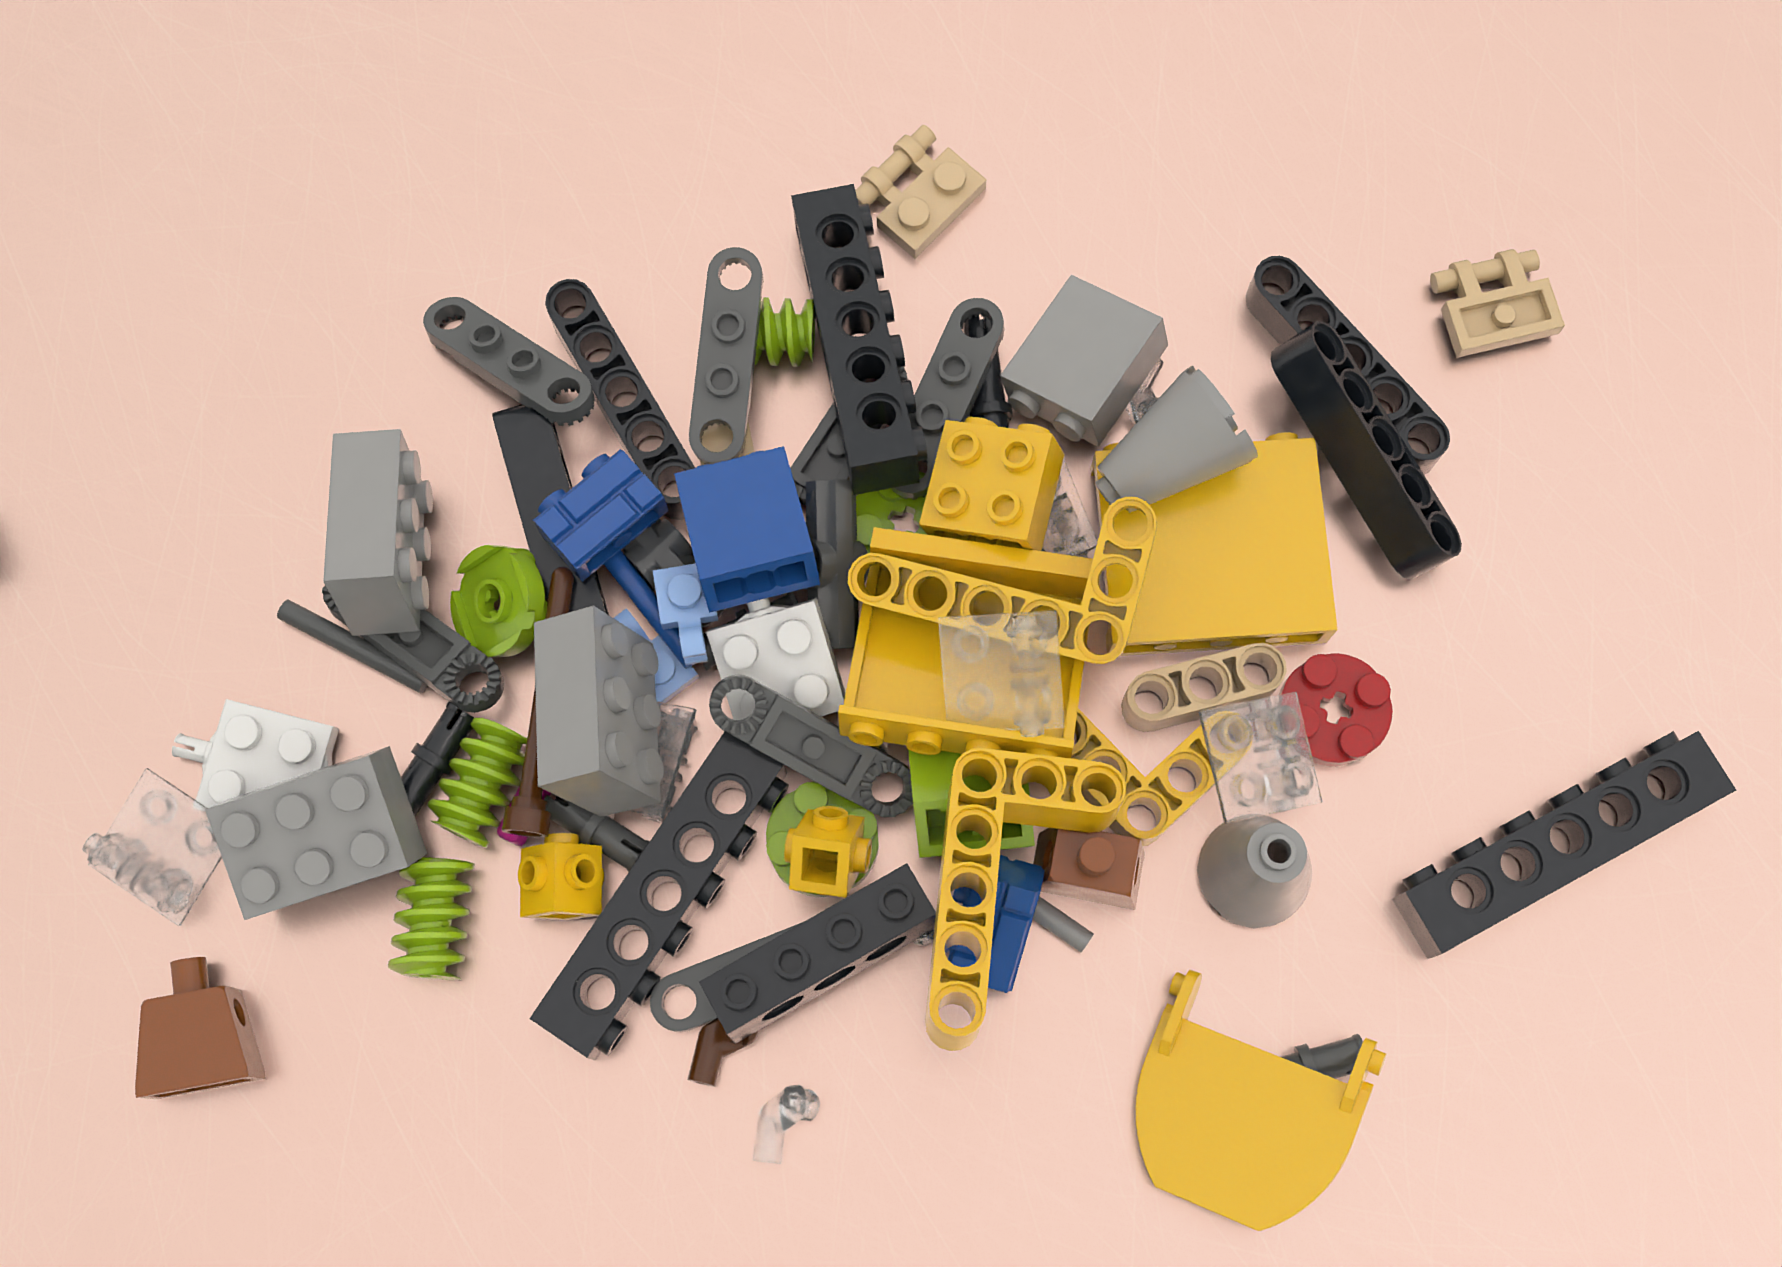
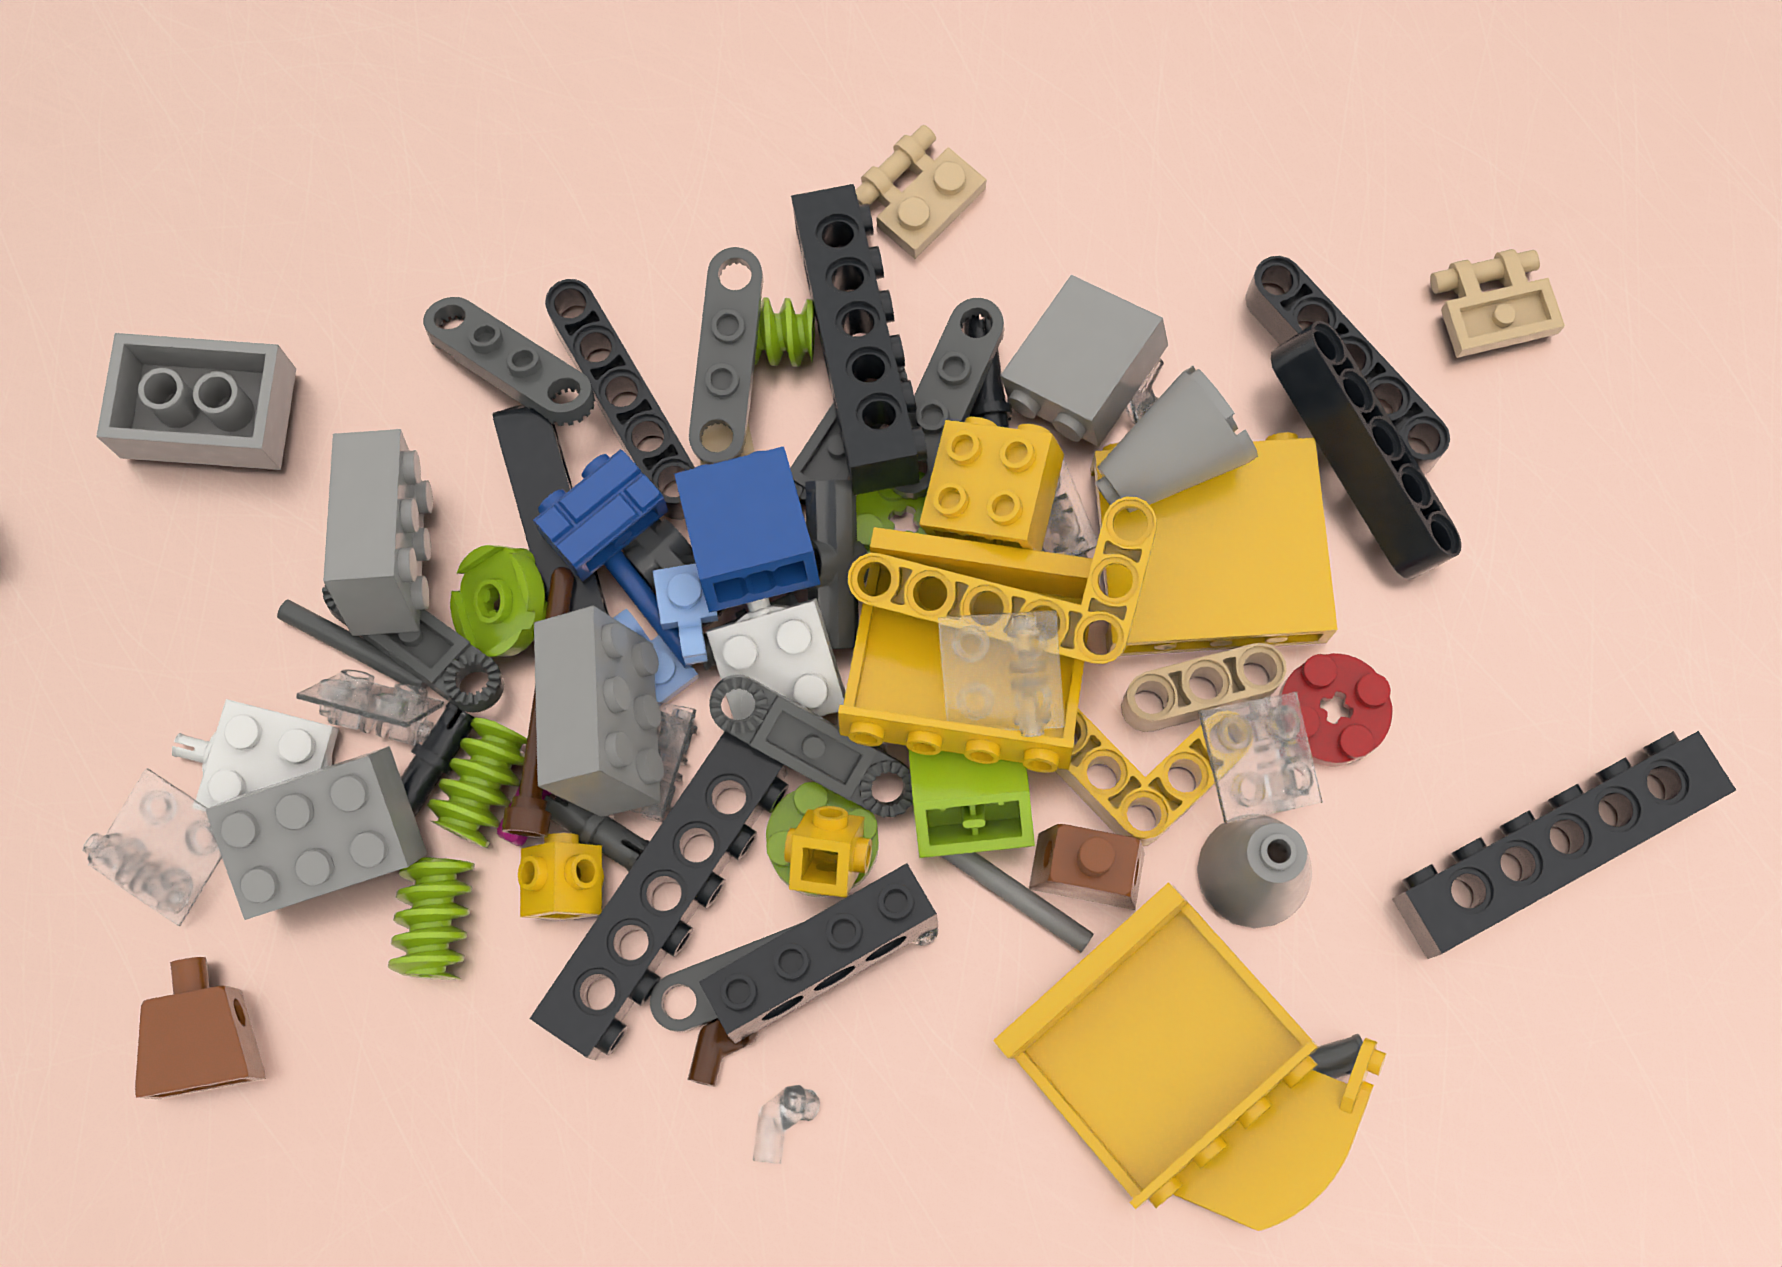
(197, 401): none -> light grey brick
(357, 702): none -> clear hinge
(979, 867): yellow beam -> none
(1015, 906): blue brick -> none
(1158, 1046): none -> yellow panel

